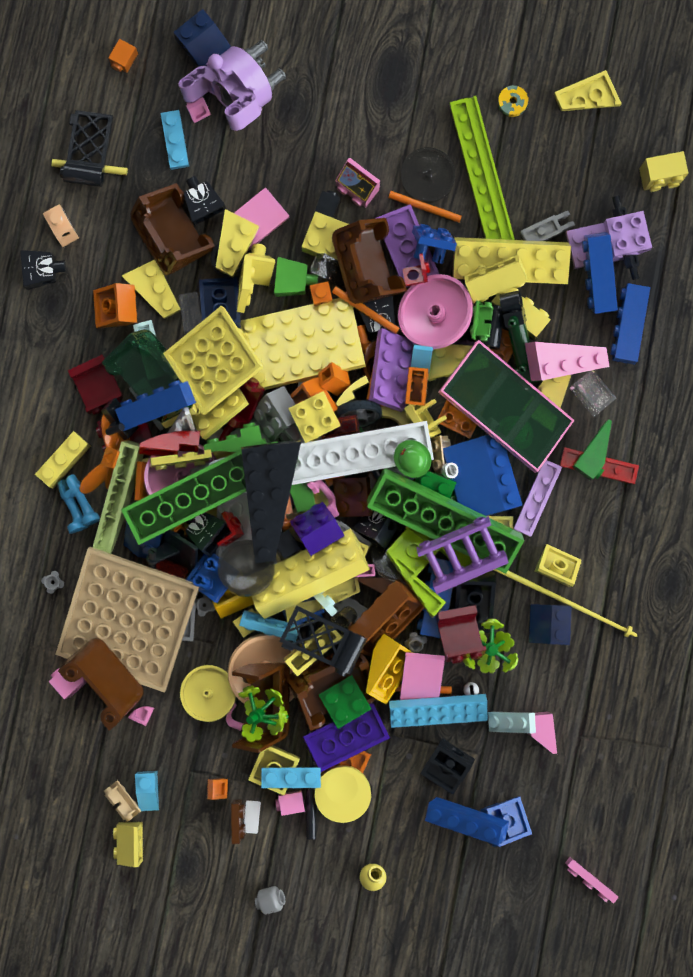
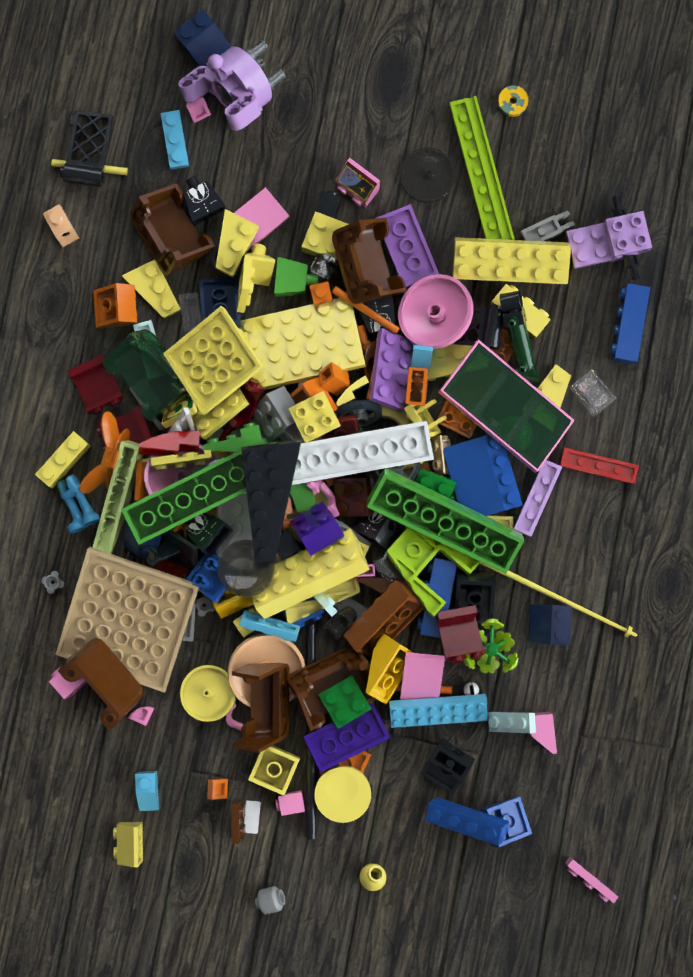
(40, 268): black torso -> none
(116, 426): black plate -> none
(117, 794): tan hinge -> none
(122, 56): orange brick -> none
(155, 405): blue brick -> none
(234, 526): red bracket -> none
(256, 711): lime plant -> none
(291, 777): medium azure plate -> none
(300, 661): light yellow brick -> none
(348, 647): black piece -> none
(412, 458): bright green hat -> none
(415, 646): light grey plate -> none
(421, 269): bracket -> none
(424, 206): orange bar -> none
(440, 239): blue plate -> none
(451, 469): white hinge -> none
(476, 568): medium lavender fence -> none
(480, 329): bright green hinge -> none
(496, 279): light yellow brick -> none
(558, 566): light yellow slope -> none
(559, 360): bright pink wedge -> none
(588, 94): light yellow wing -> none
(594, 456): green slope -> none
(600, 272): blue brick -> none
(663, 171): light yellow brick -> none

